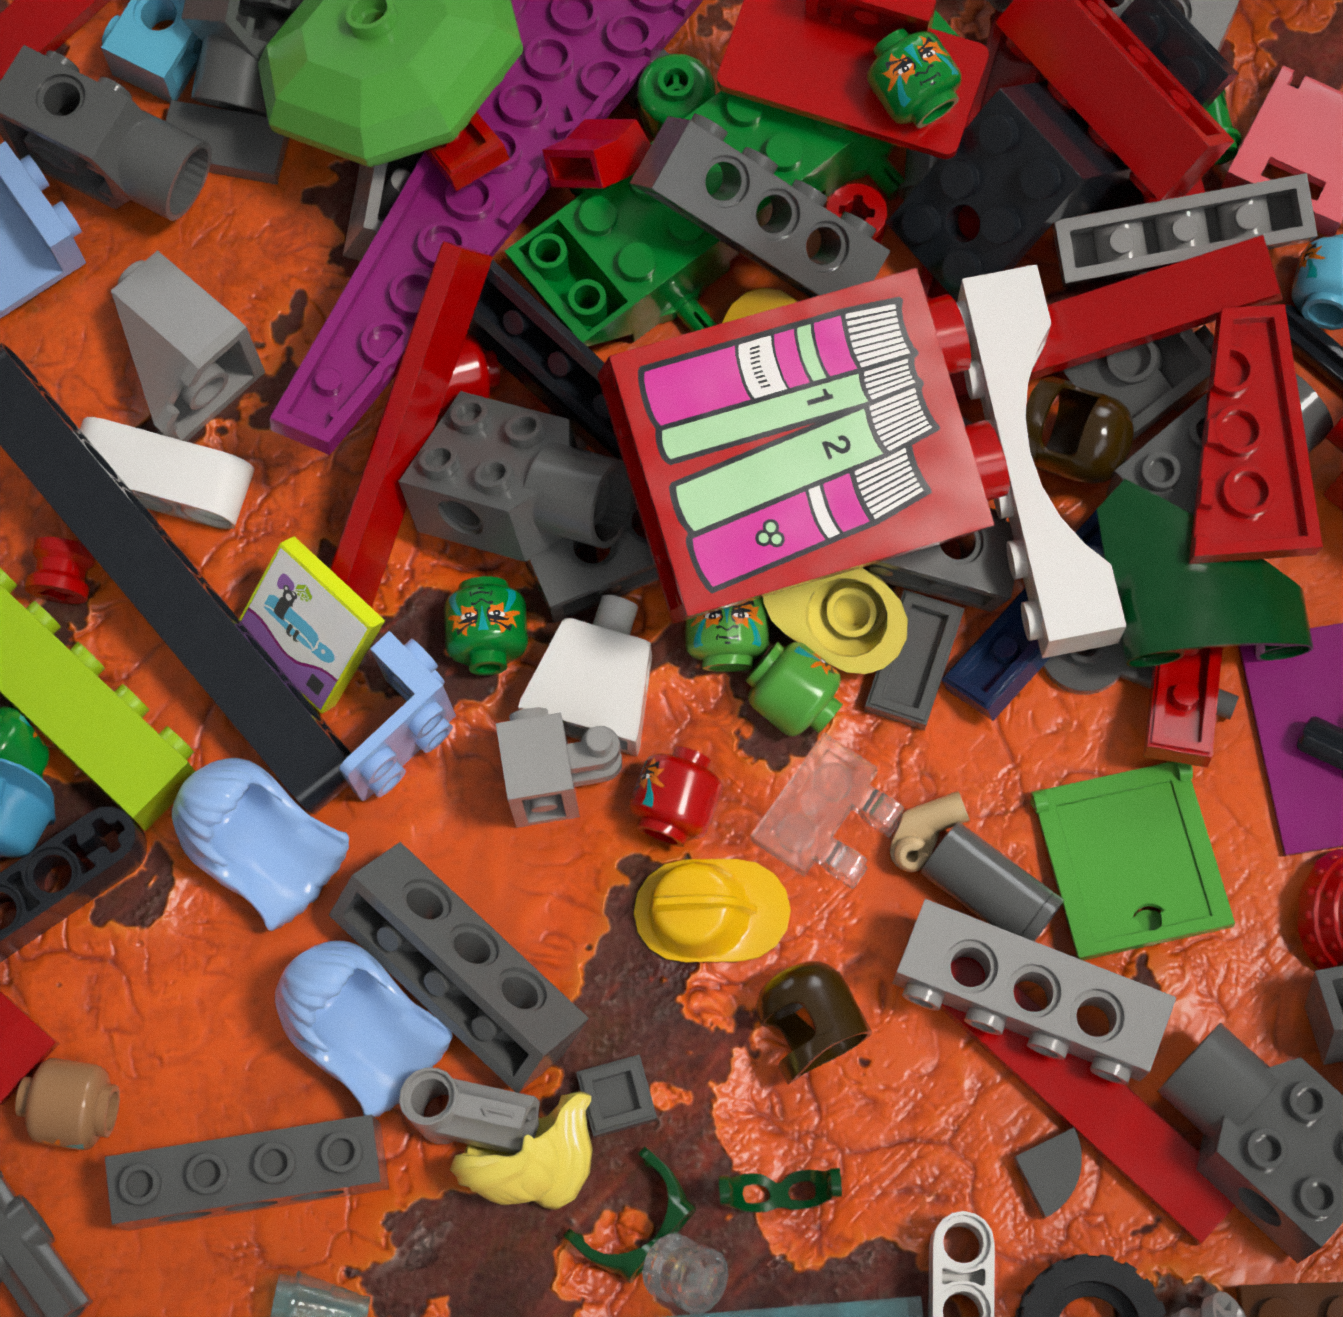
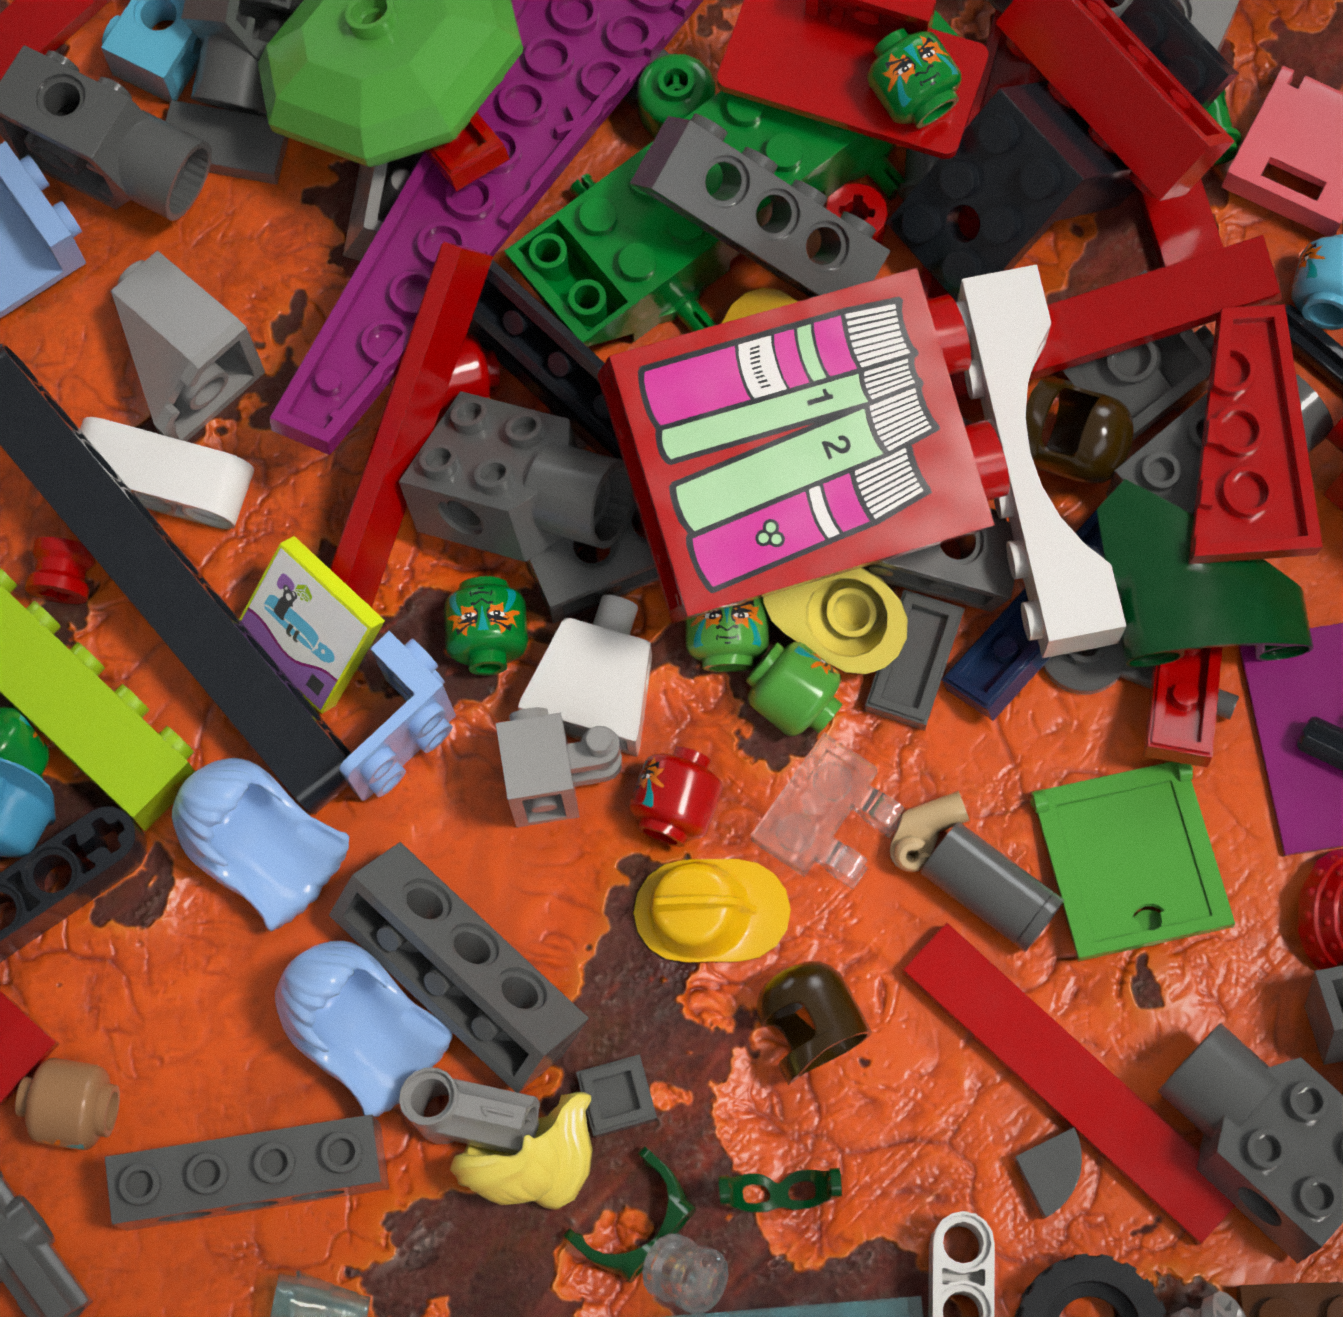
(597, 154): red piece -> none
(1134, 1010): light grey brick -> none
(1181, 228): light grey brick -> none

